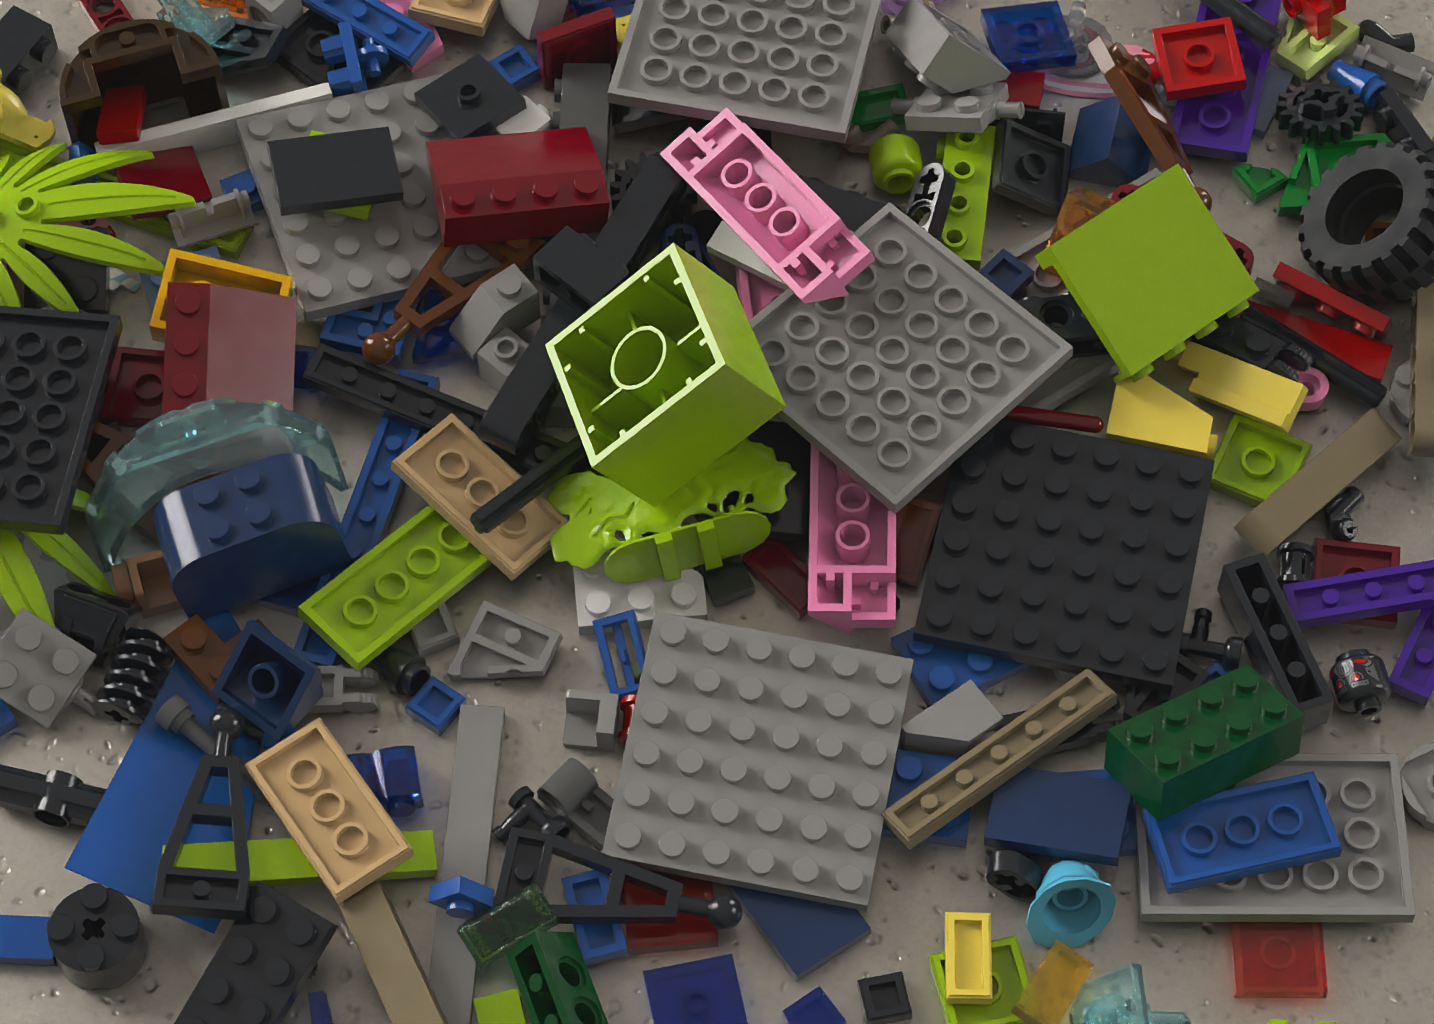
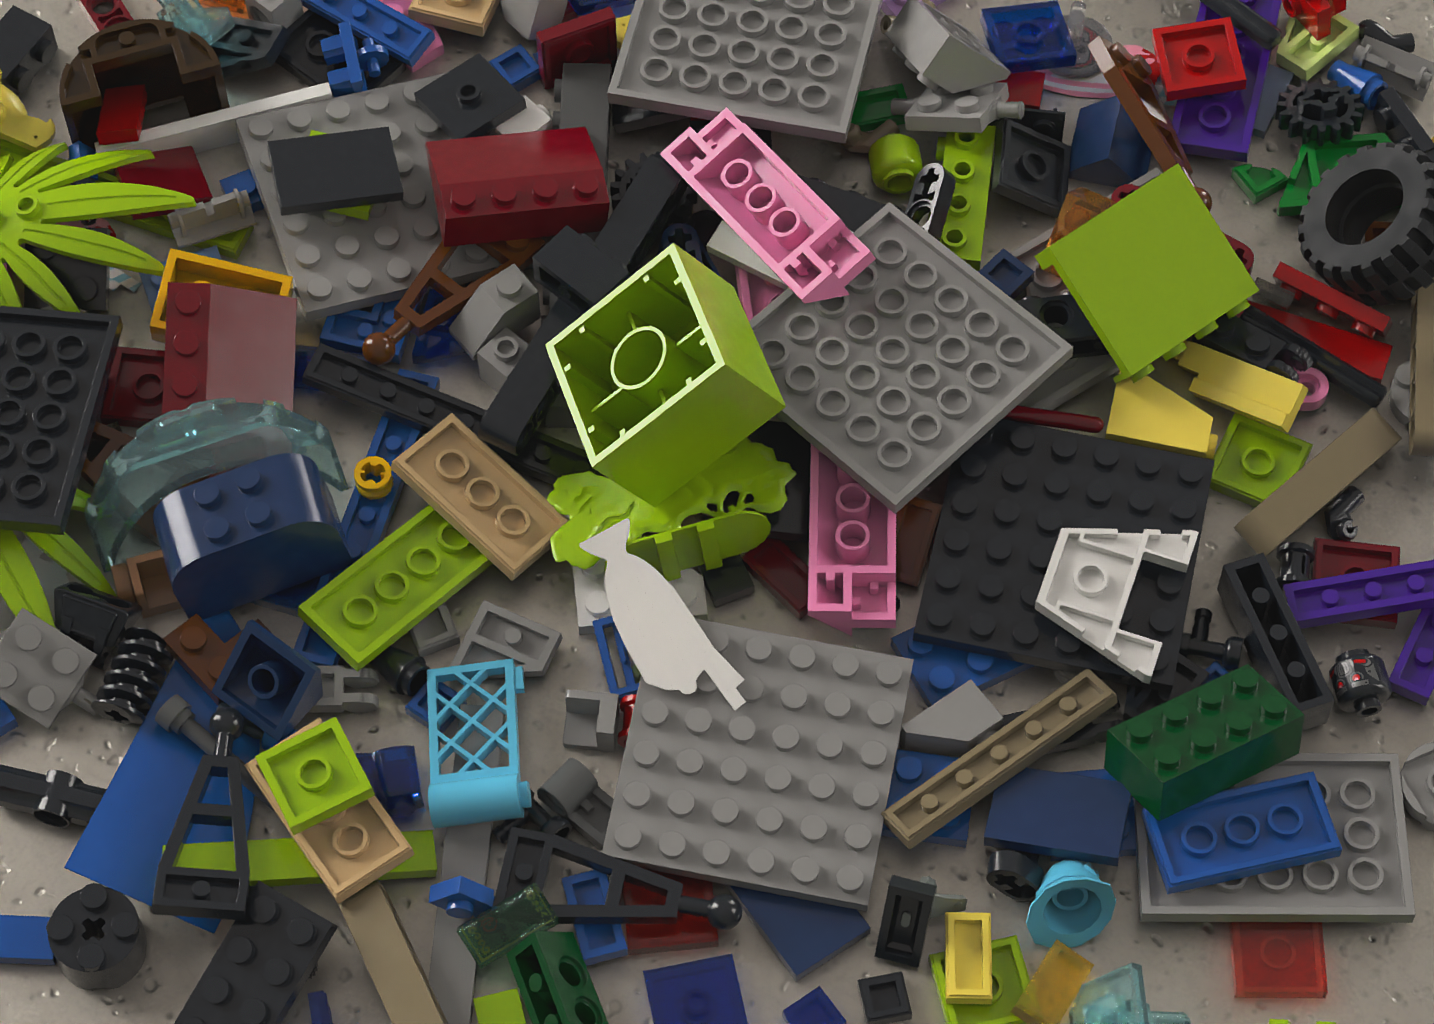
(314, 775): none -> lime plate
(376, 466): none -> yellow bush
(483, 793): none -> medium azure piece
(529, 486): black axle -> none
(657, 623): none -> white sticker
(907, 917): none -> black piece
(1092, 583): none -> white wing

